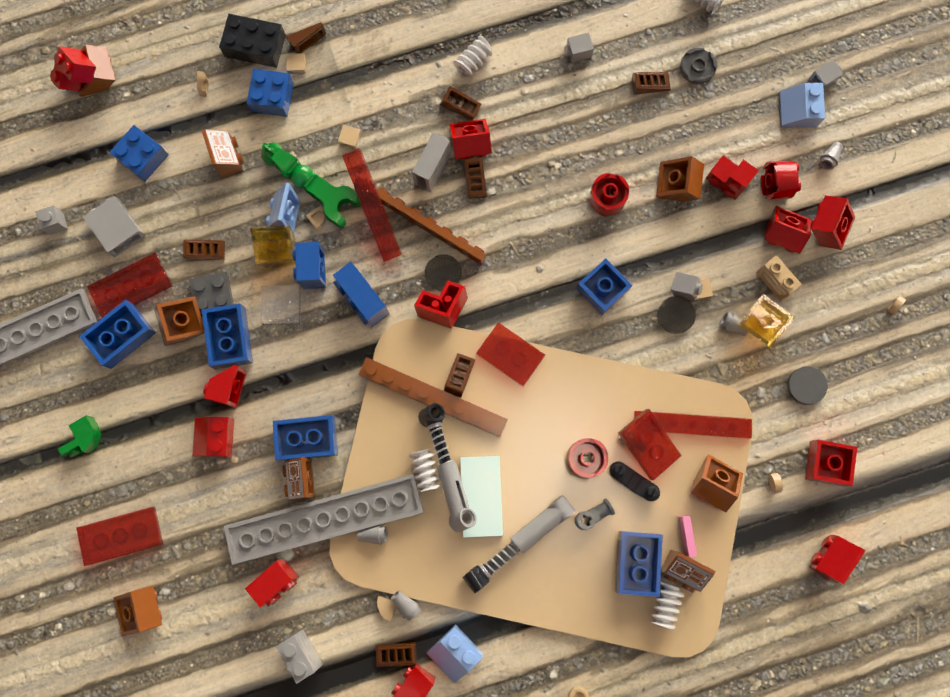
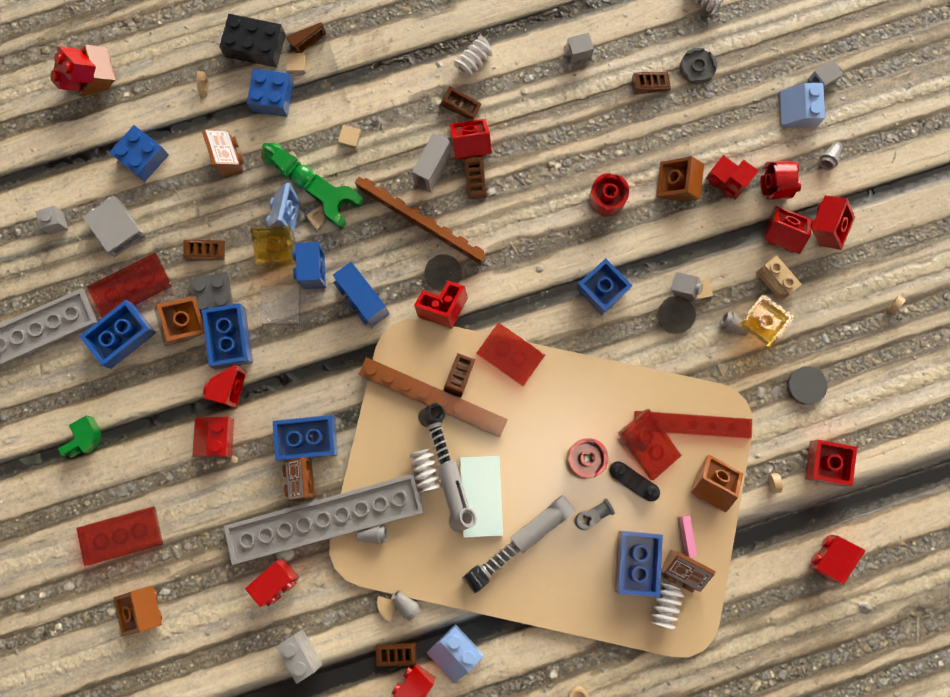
(372, 204): clear red tile -> none

